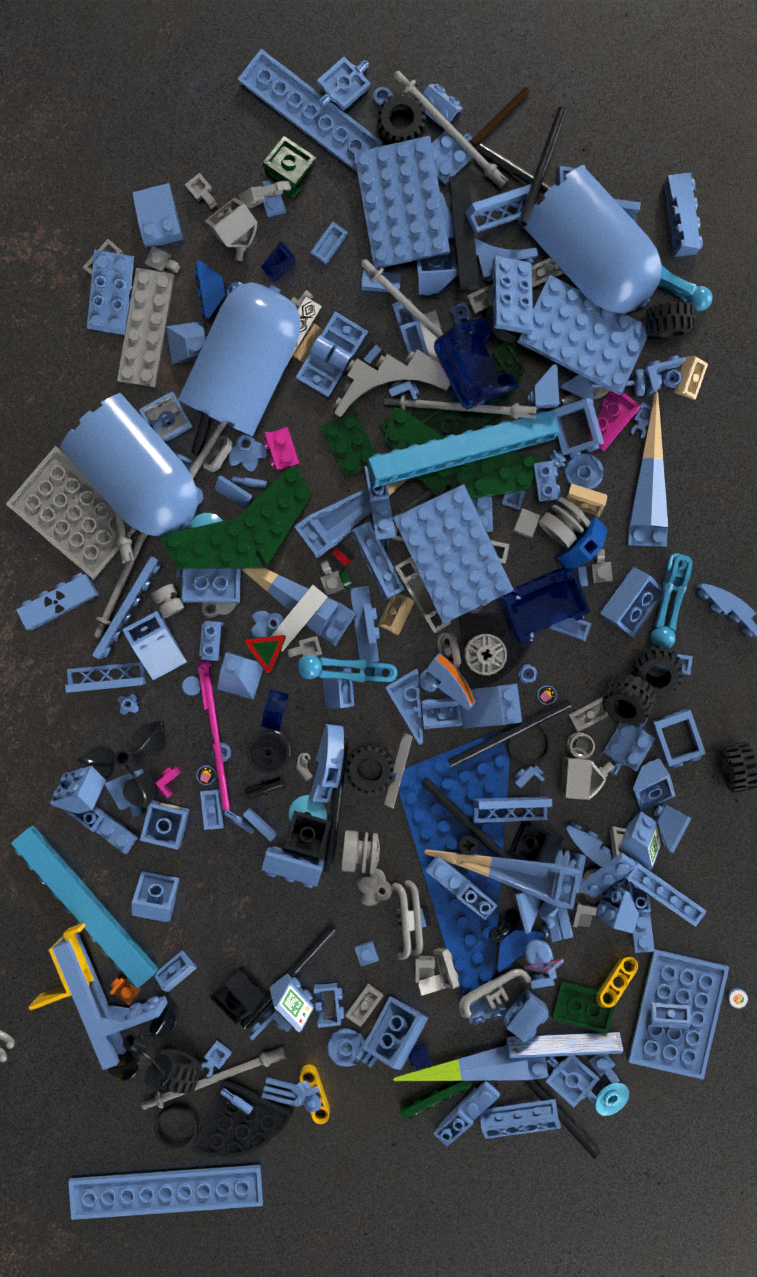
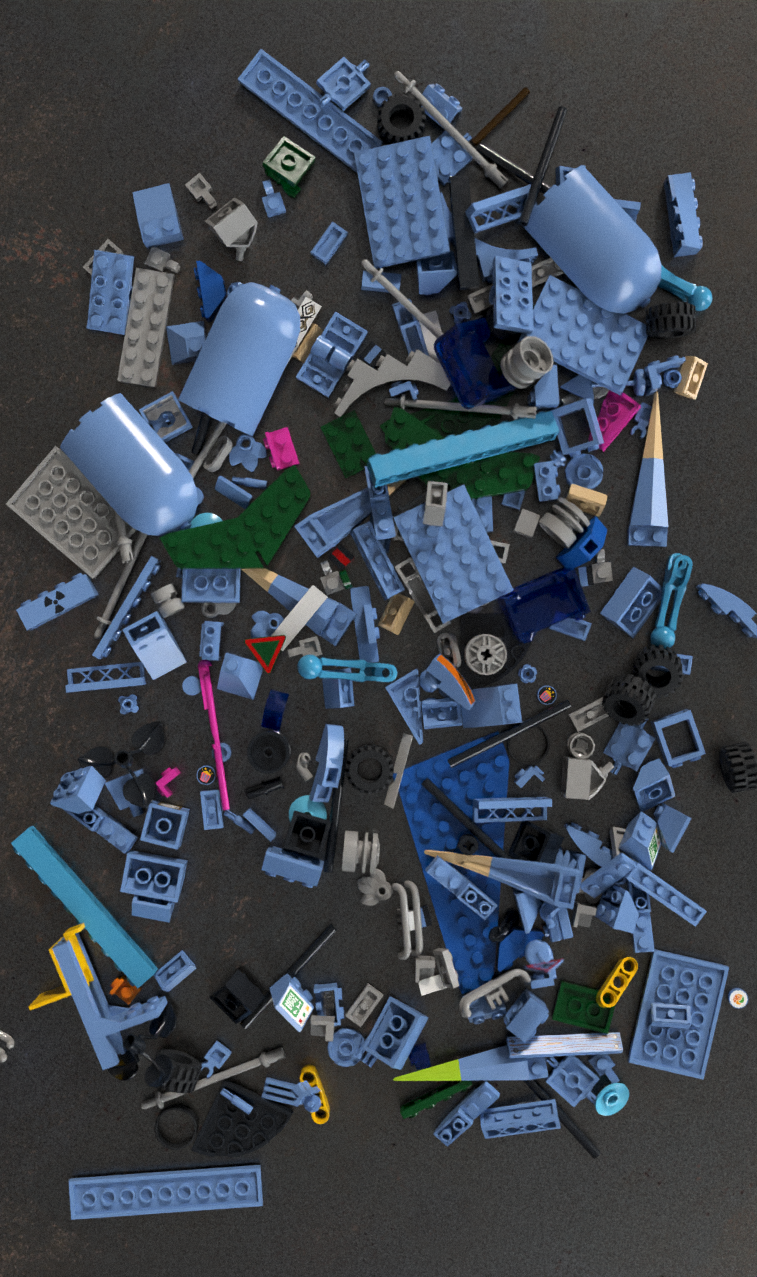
(153, 876): none -> medium blue slope
(256, 195): light grey piece -> none
(271, 1014): medium blue bracket -> none
(278, 261): clear blue slope -> none
(323, 1026): none -> light grey panel
(366, 953): medium blue plate -> none
(435, 503): none -> light grey slope
(527, 362): none -> light grey wheel

